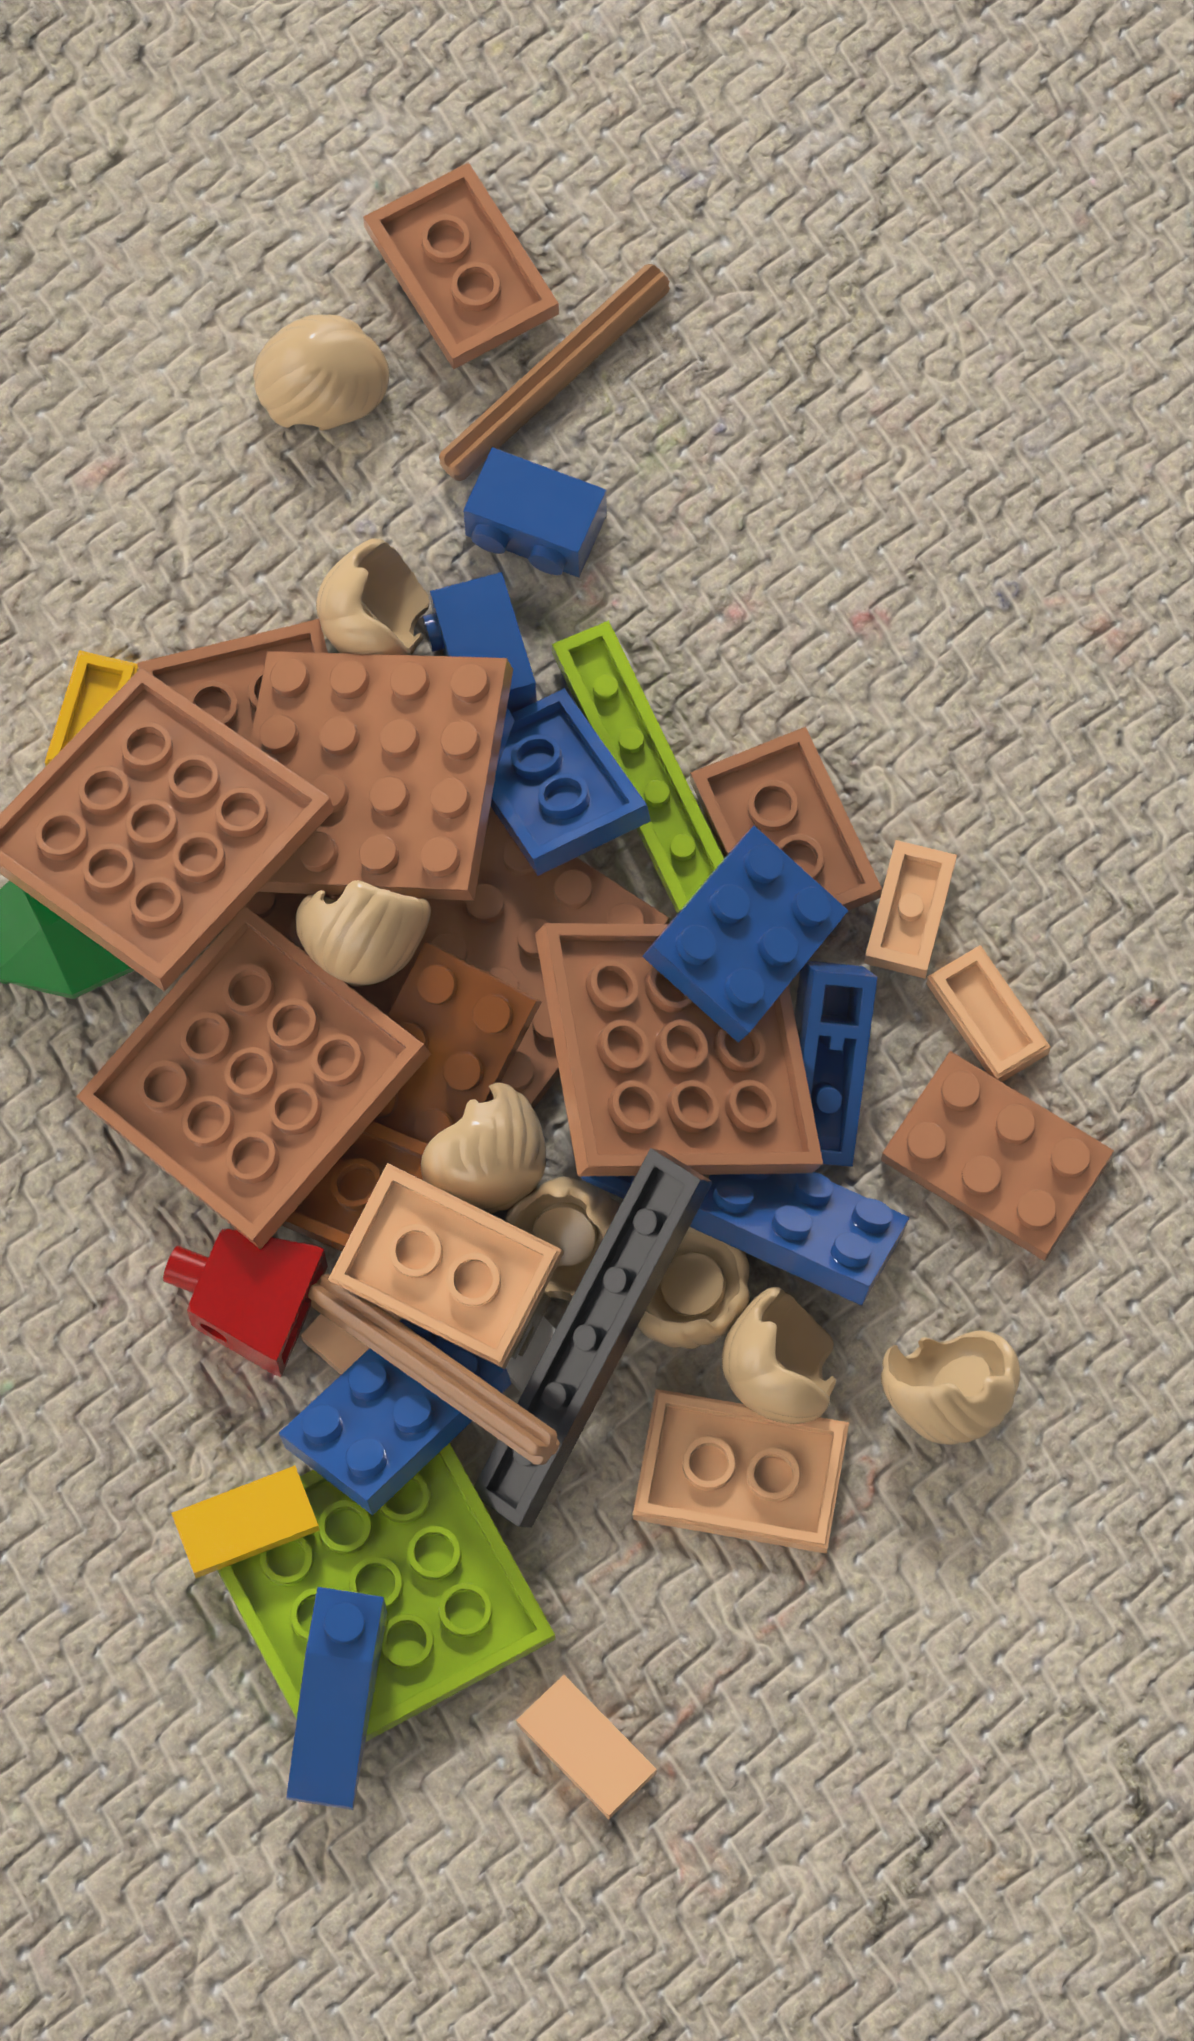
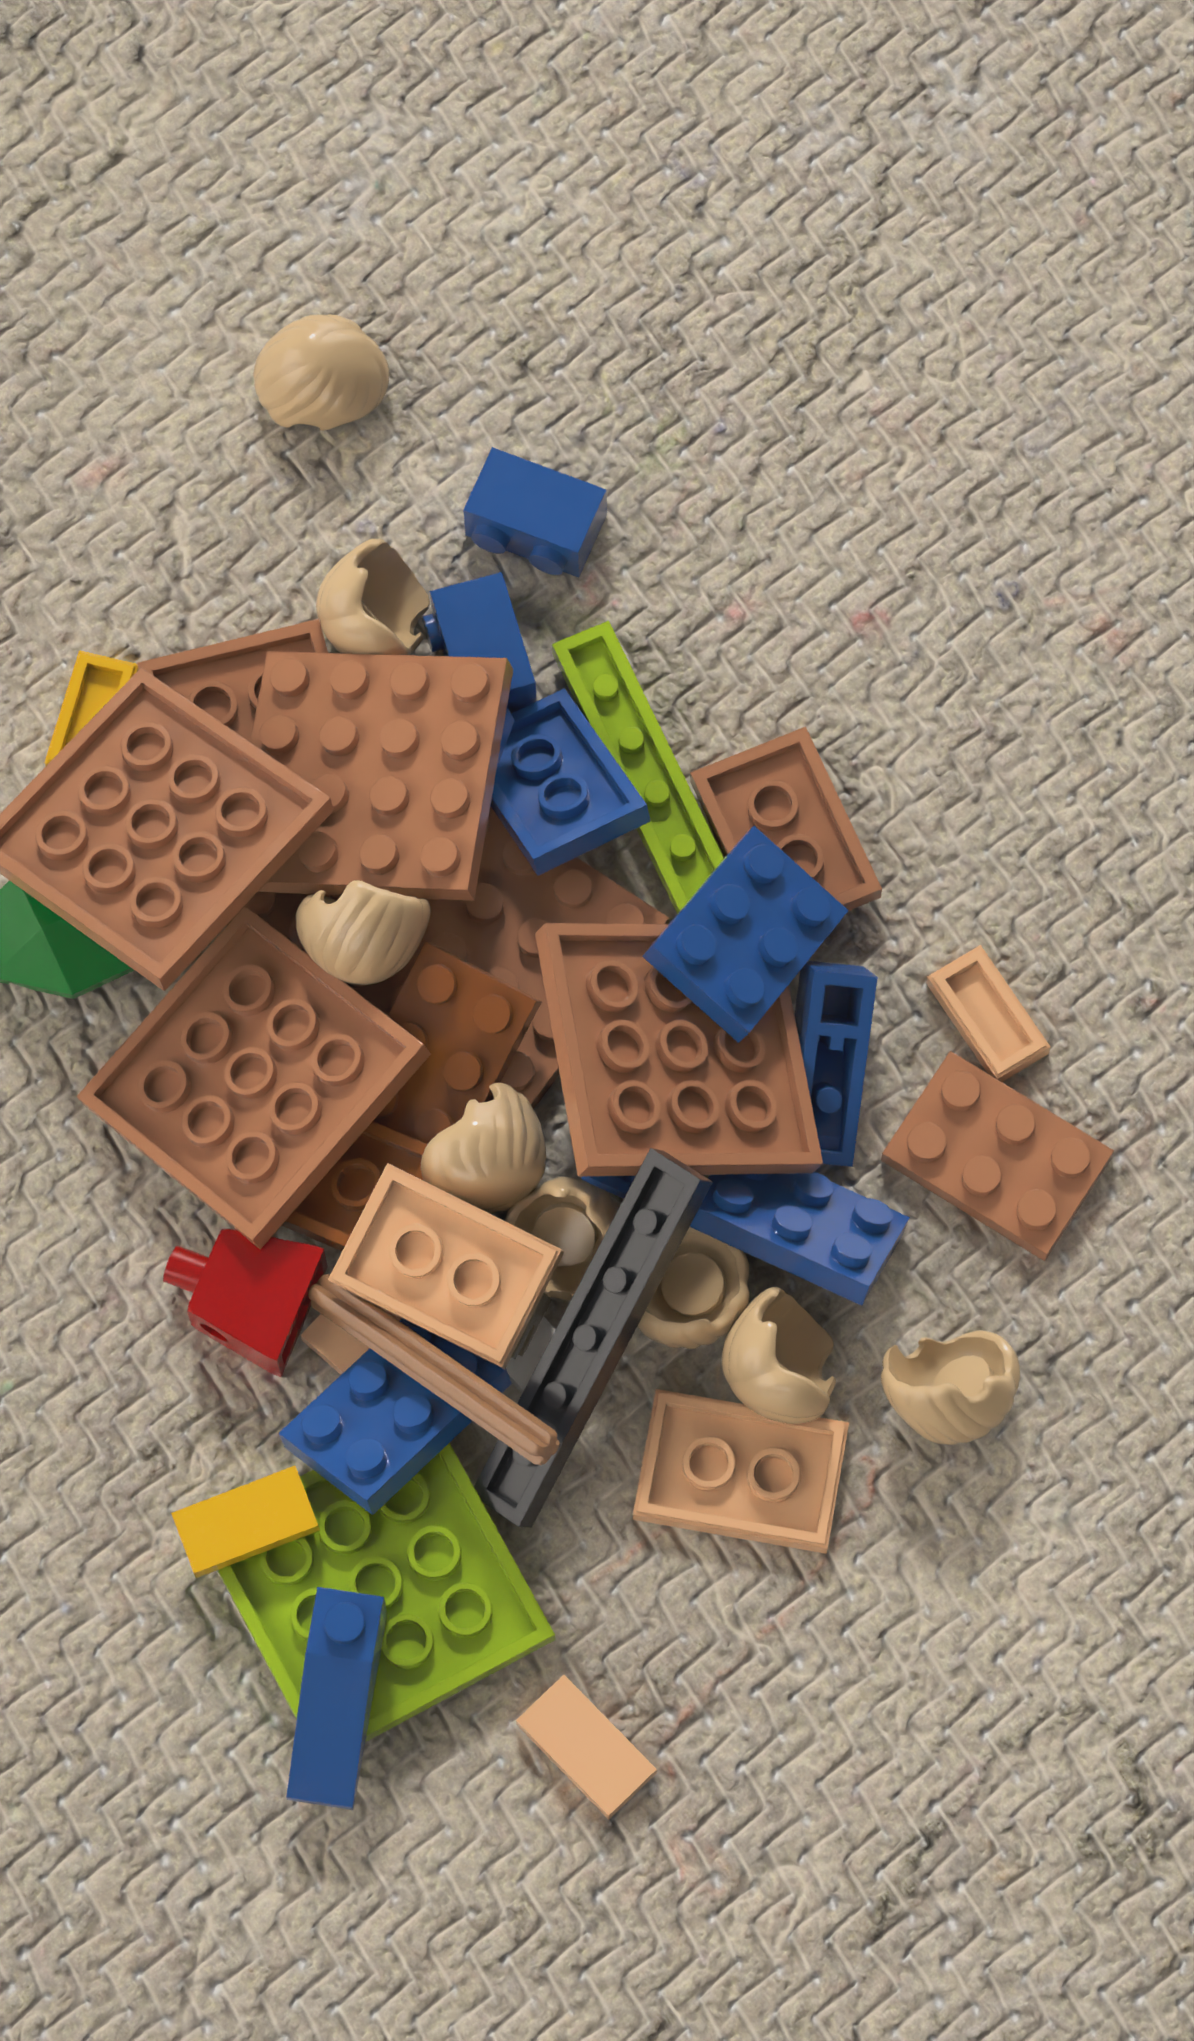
(461, 265): nougat plate -> none
(554, 372): medium nougat axle -> none
(910, 909): light nougat plate -> none

